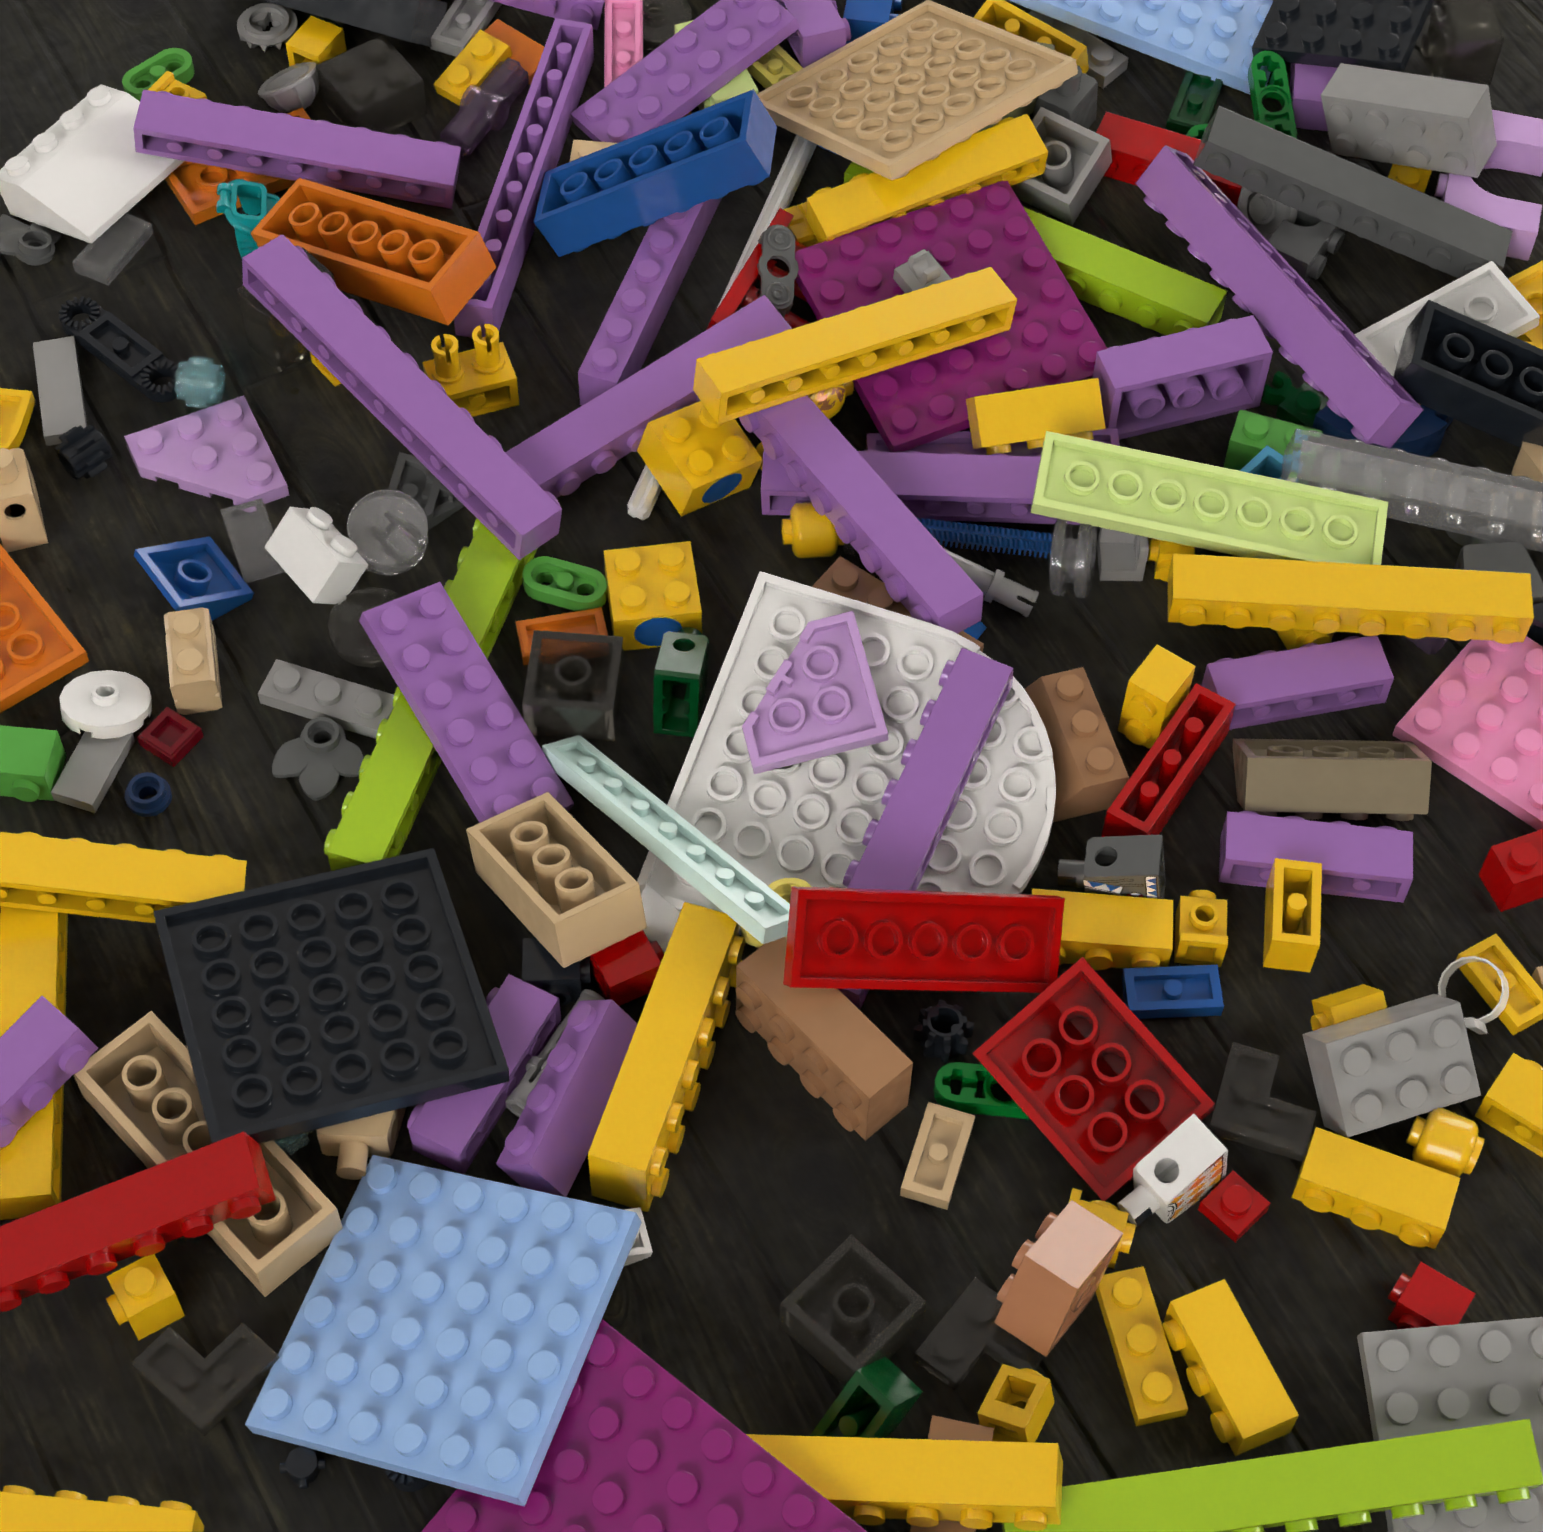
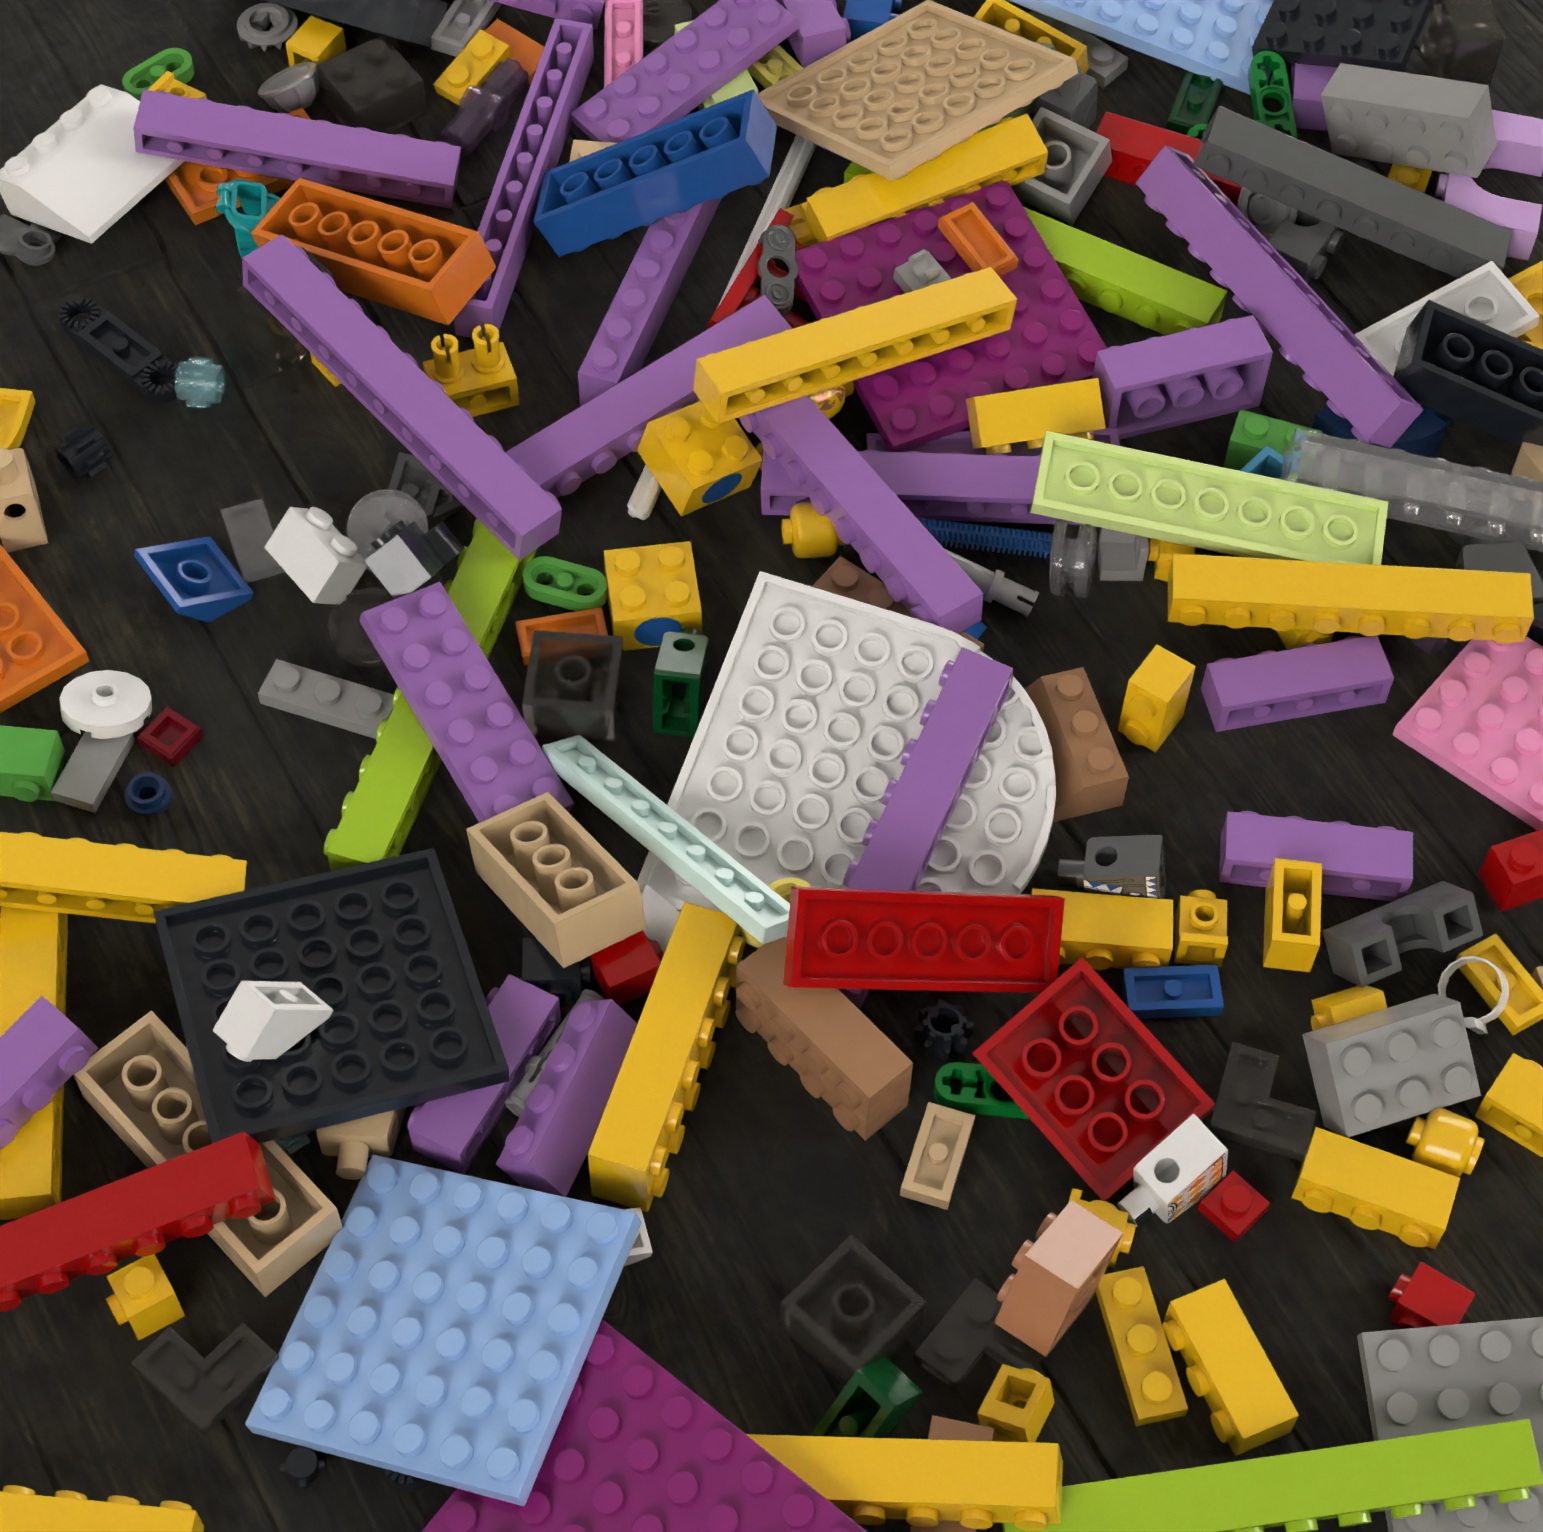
(59, 387): light grey tile -> none
(113, 249): clear tile -> none
(192, 661): tan brick -> none
(211, 454): lavender plate -> none
(269, 1018): none -> white slope
(315, 763): dark grey plate -> none
(409, 558): none -> black hinge
(817, 700): lavender plate -> none
(977, 240): none -> orange tile
(1171, 765): red brick -> none
(1294, 404): dark green plate -> none
(1332, 778): dark tan slope -> none
(1430, 918): none -> dark grey arch

